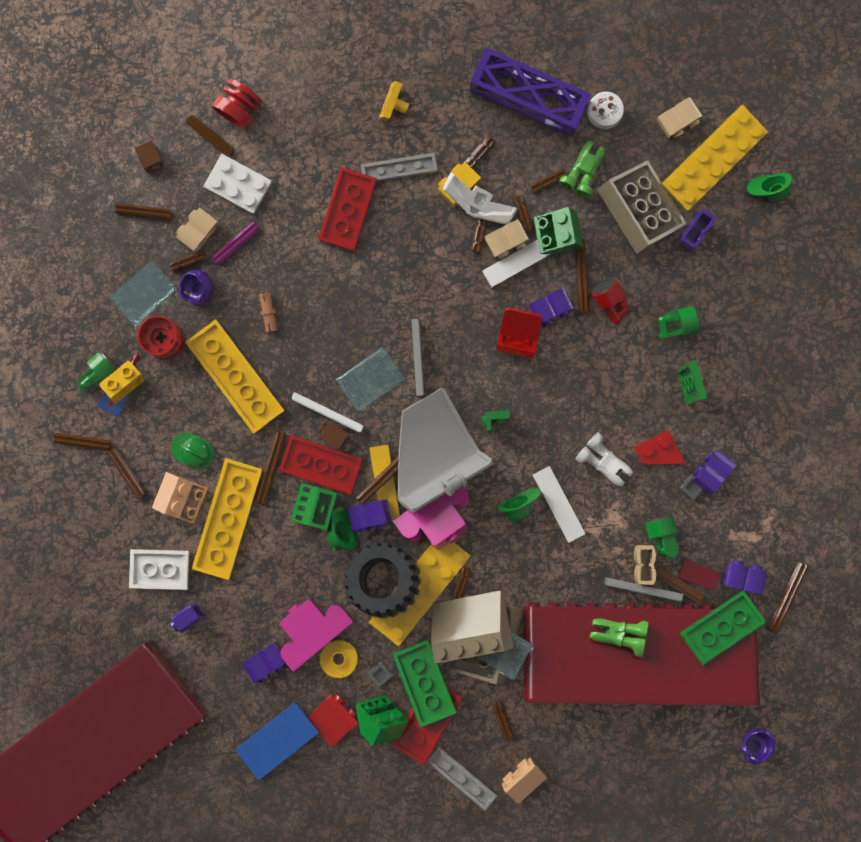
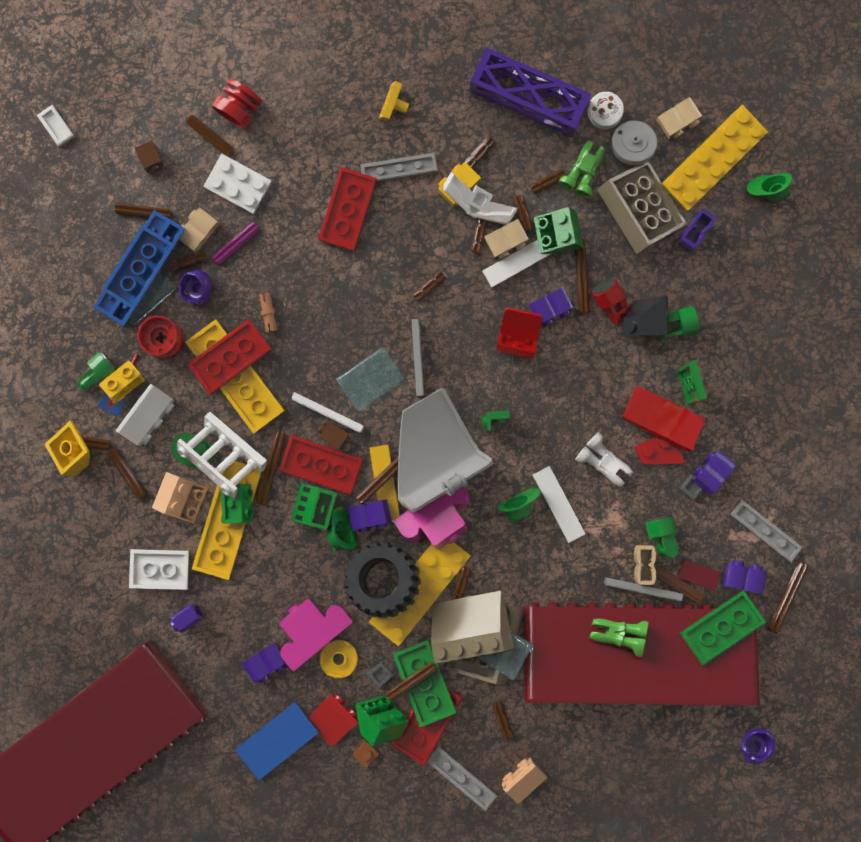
(55, 126): none -> white tile
(68, 450): none -> yellow slope
(138, 267): none -> blue slope
(146, 415): none -> white slope
(226, 437): none -> white fence
(229, 357): none -> red tile
(240, 508): none -> green bracket
(365, 754): none -> dark orange plate
(411, 681): none -> reddish brown axle
(429, 286): none -> reddish brown axle
(634, 142): none -> light grey wheel
(647, 318): none -> black slope
(663, 418): none -> red tile
(766, 531): none -> light grey tile

